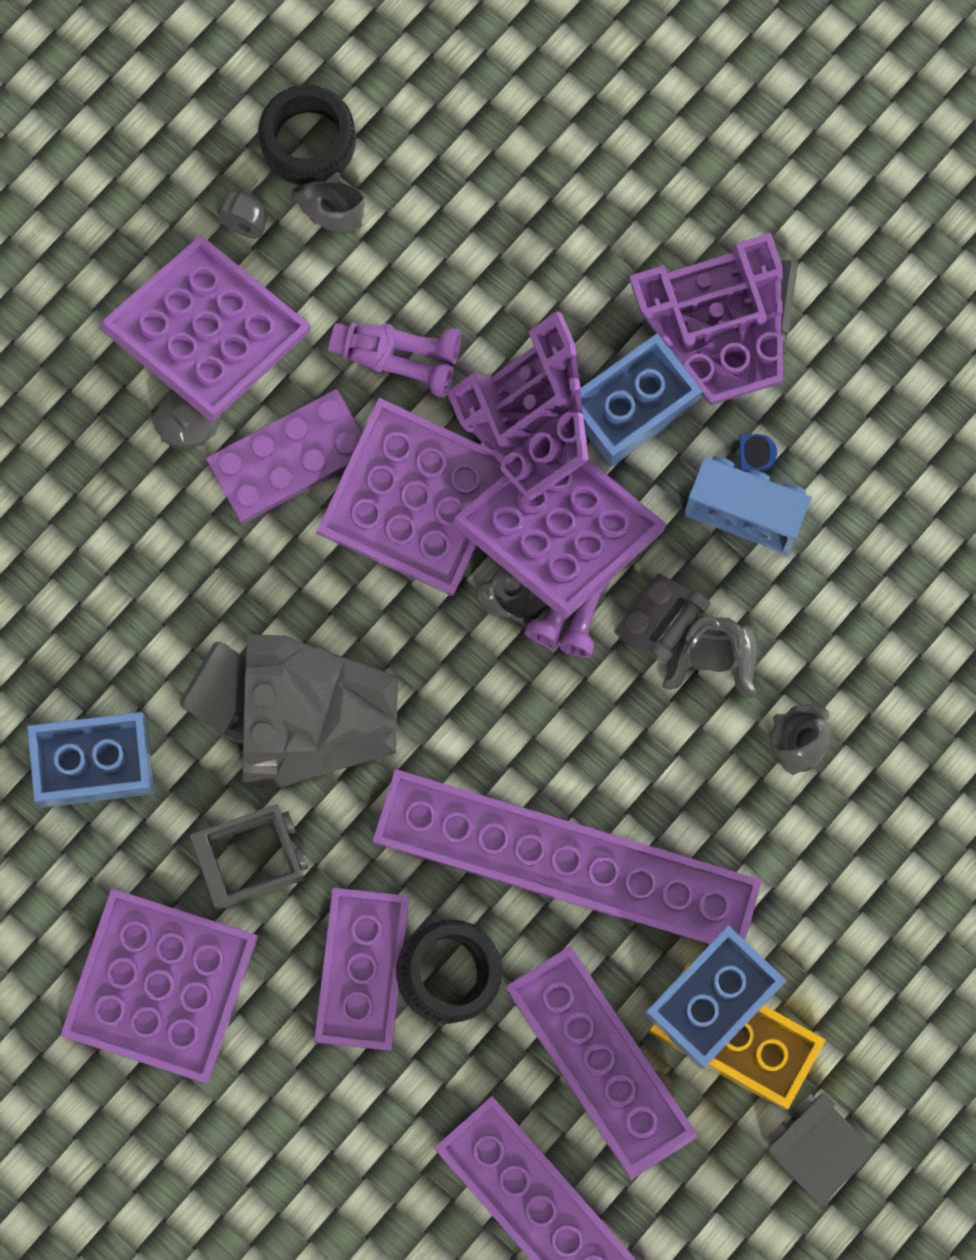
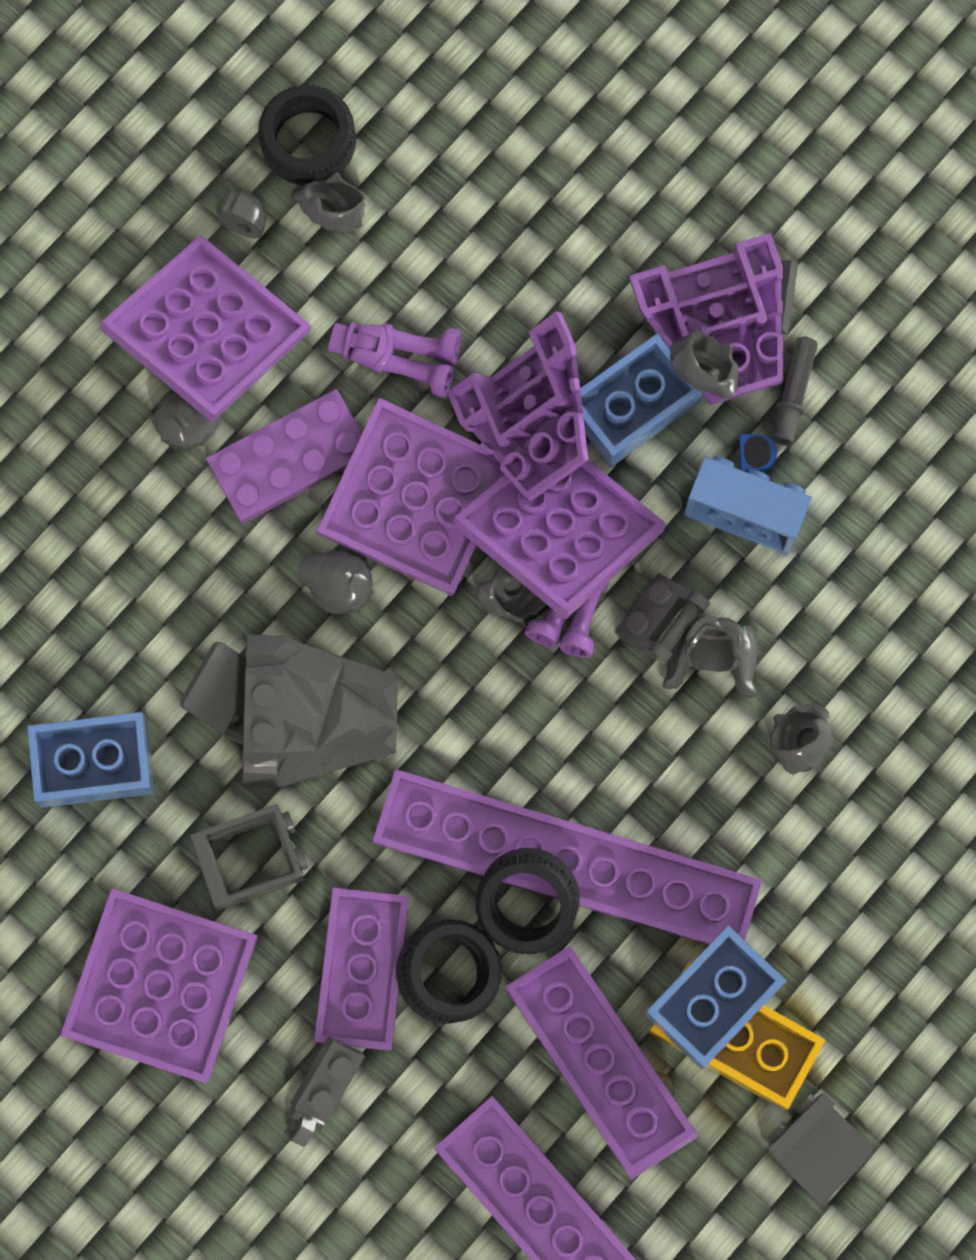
(322, 1089): none -> dark grey hinge
(337, 581): none -> dark grey hair
(519, 938): none -> black tyre
(705, 364): none -> dark grey hair
(791, 403): none -> dark grey axle

